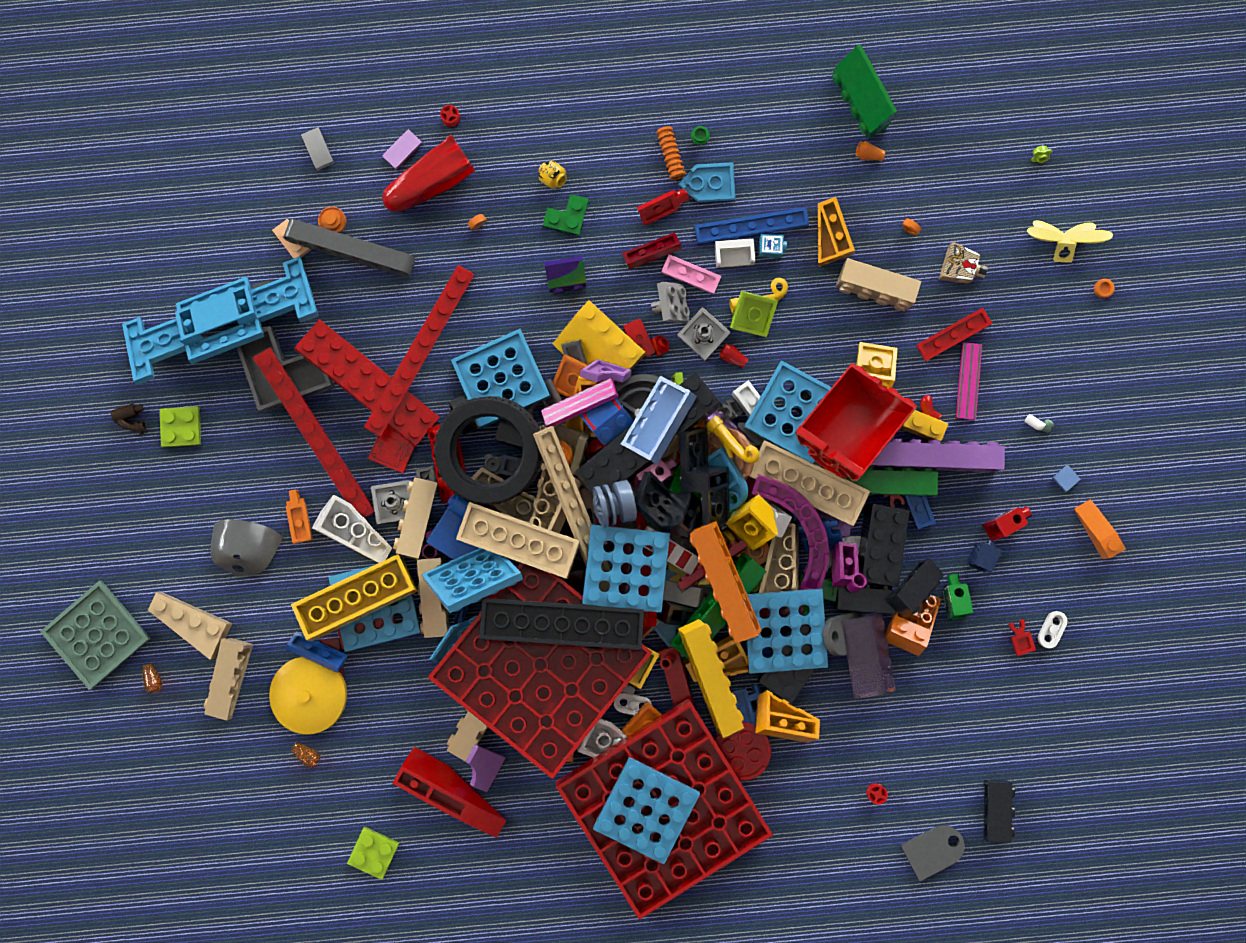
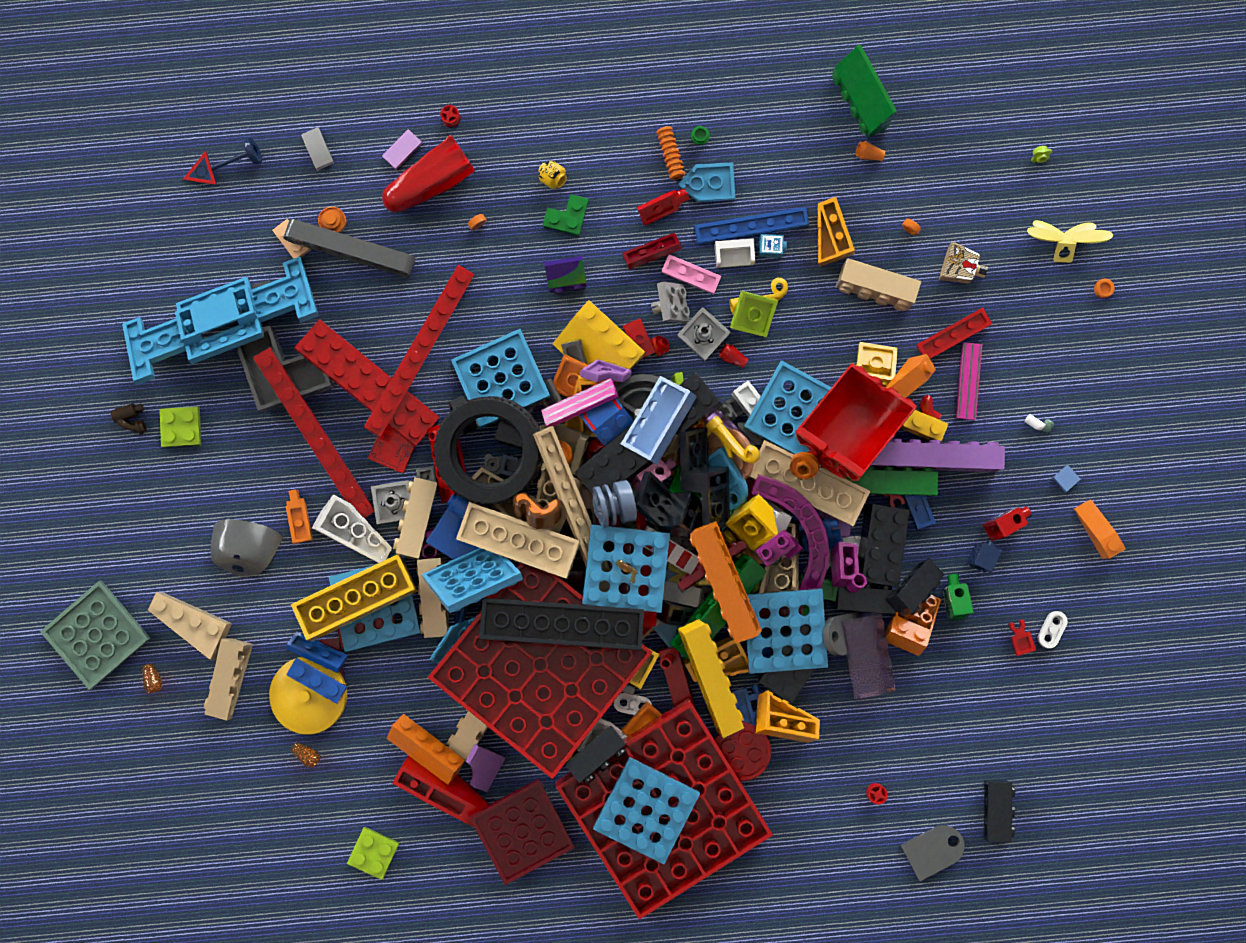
(203, 171): none -> dark blue piece
(316, 680): none -> blue plate
(425, 749): none -> orange brick
(521, 831): none -> dark red plate
(536, 515): none -> reddish brown animal
(597, 756): none -> black brick
(627, 568): none -> clear orange piece
(778, 546): none -> magenta hips
(804, 465): none -> orange plate
(912, 375): none -> orange slope

